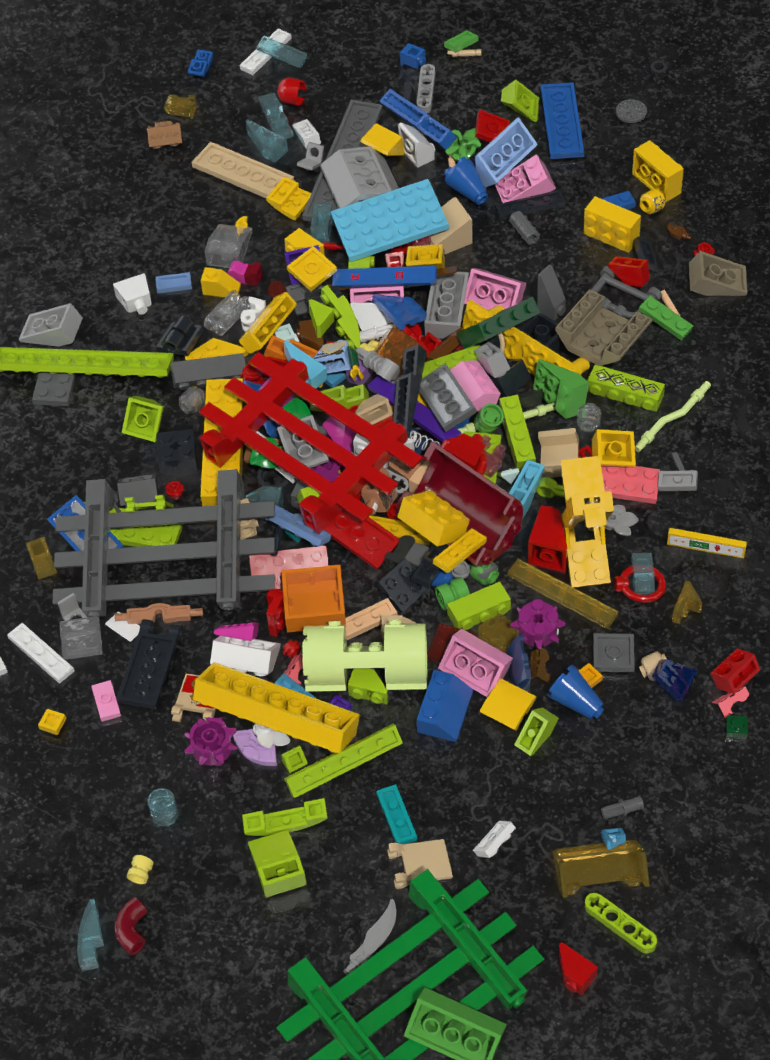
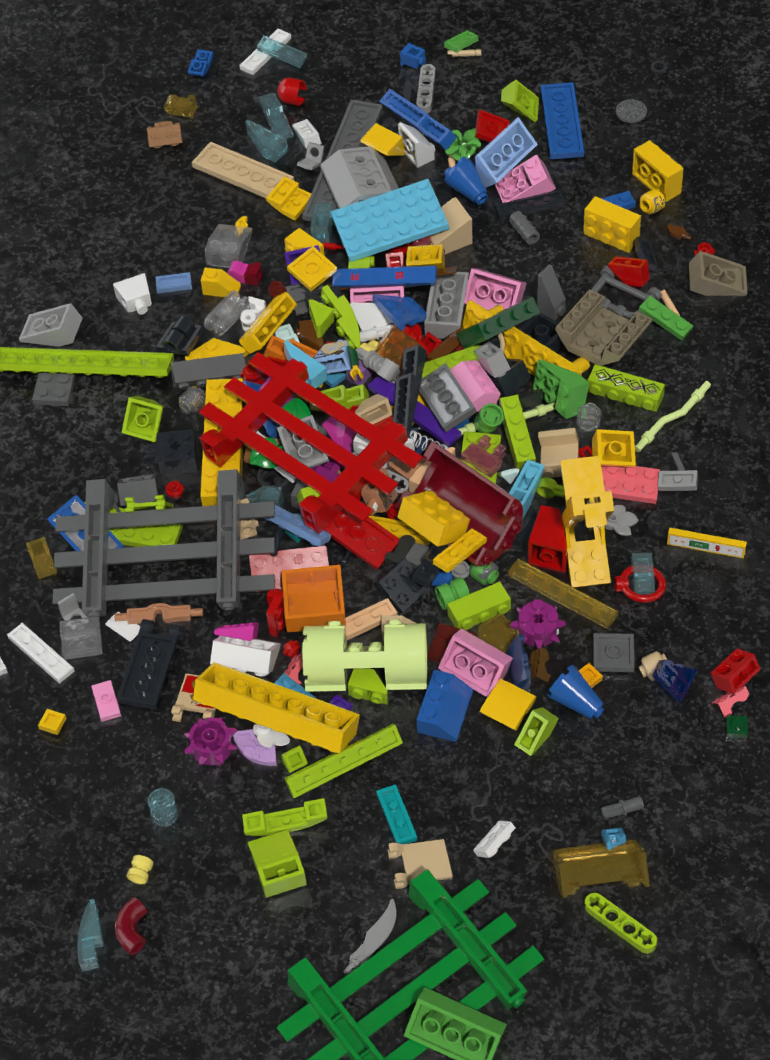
(468, 450): red torso -> none
(576, 970): red slope -> none
(687, 601): clear yellow slope -> none

